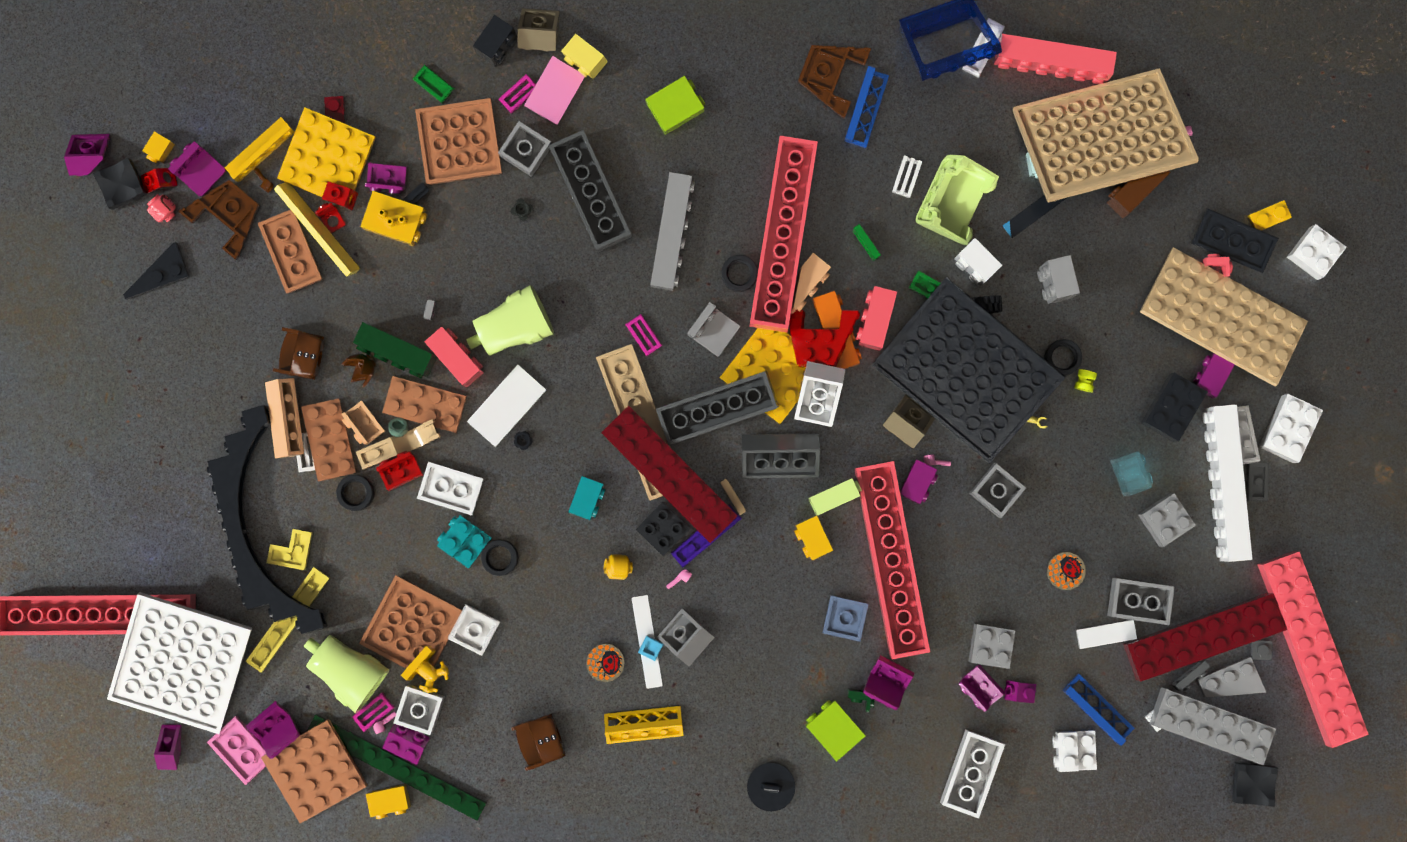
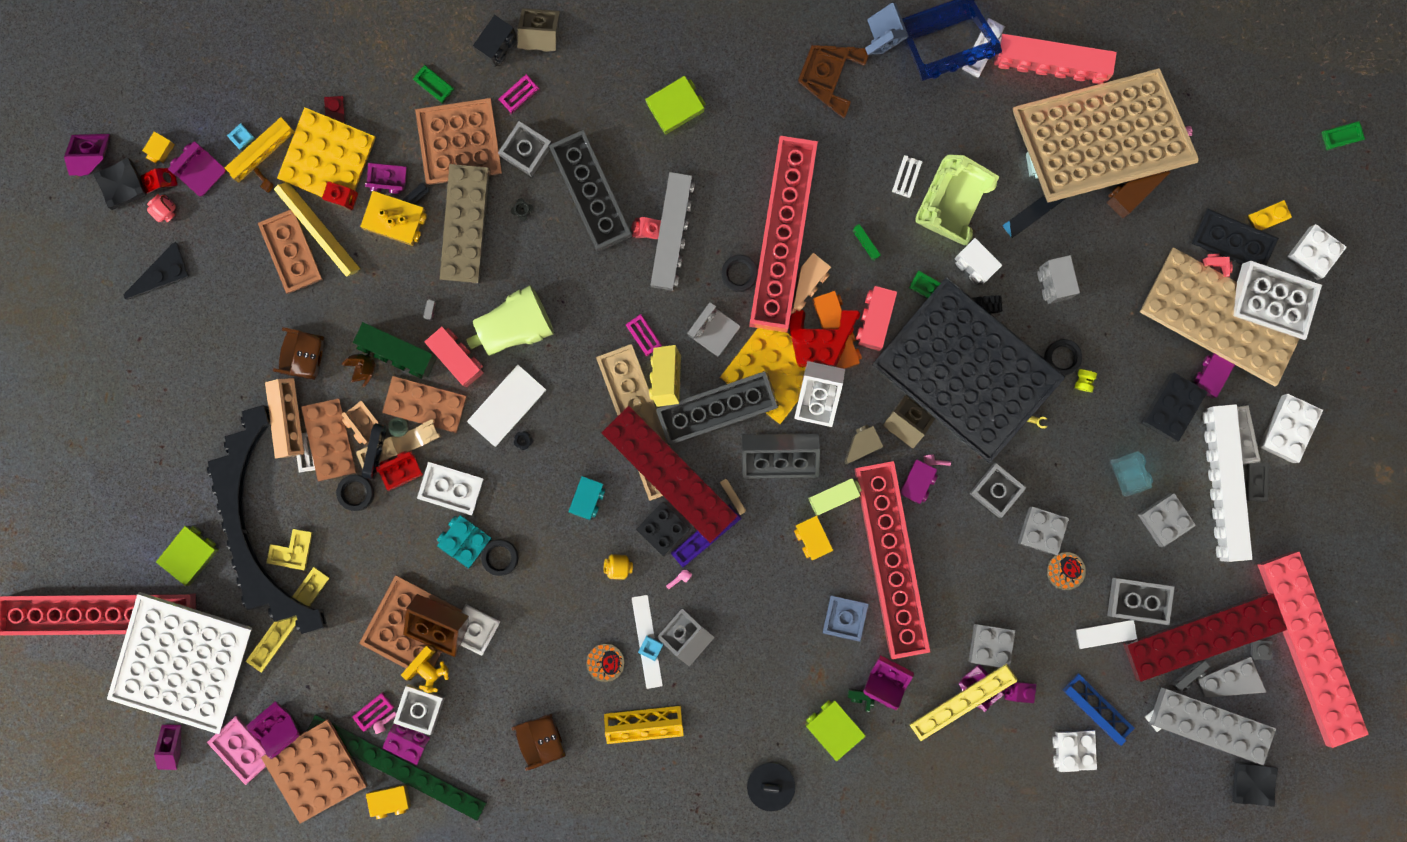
(187, 555): none -> lime brick
(232, 208): reddish brown wing -> none
(240, 136): none -> medium azure tile
(325, 212): red bracket -> none
(346, 671): yellowish green torso -> none
(374, 451): none -> black beam
(435, 625): none -> reddish brown slope
(464, 223): none -> dark tan brick
(554, 90): bright pink tile -> none
(584, 56): light yellow brick -> none
(645, 227): none -> coral bracket
(665, 376): none -> light yellow brick
(859, 106): blue fence -> none
(863, 443): none -> dark tan slope
(886, 29): none -> sand blue bracket
(964, 702): none -> light yellow tile
(972, 773): white brick -> none
(1043, 530): none -> light grey brick
(1275, 299): none -> white slope
(1343, 135): none -> green tile

